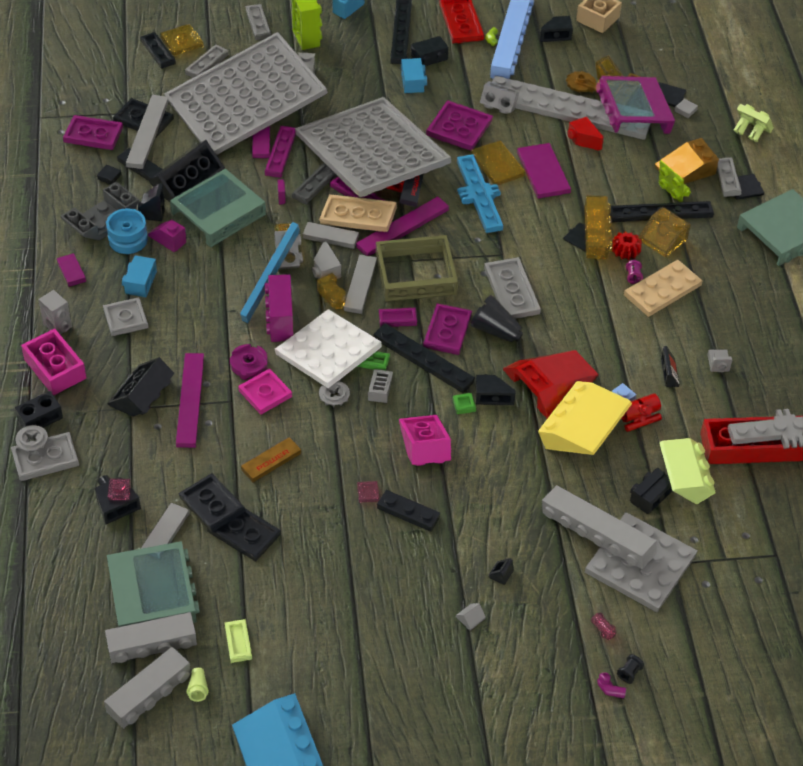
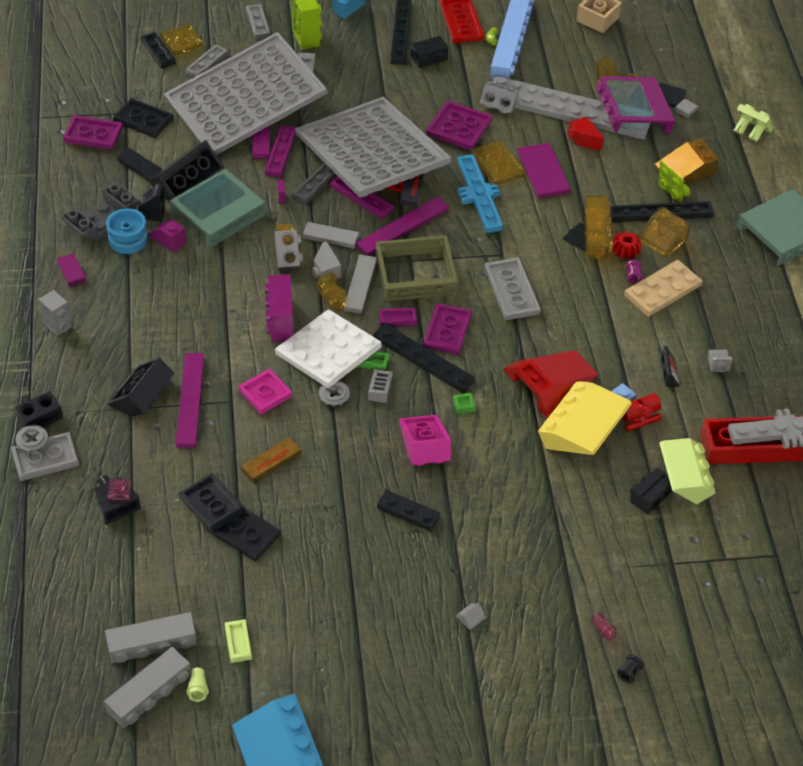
(54, 361): dark pink brick -> none
(109, 174): black tile -> none
(125, 316): light grey plate -> none
(139, 276): dark azure brick -> none
(147, 132): light grey tile -> none
(152, 584): panel -> none
(167, 526): light grey tile -> none
(248, 370): magenta plate -> none
(271, 269): dark azure tile -> none
(358, 213): tan plate -> none
(368, 491): clear pink tile -> none
(413, 75): dark azure brick -> none
(493, 391): black slope -> none
(496, 321): black cone -> none
(502, 571): black slope -> none
(557, 29): black slope -> none
(581, 82): pearl gold piece -> none
(599, 527): light grey brick -> none
(608, 688): magenta arm -> none
(653, 582): light grey plate -> none
(728, 177): light grey tile -> none
(749, 187): black piece -> none

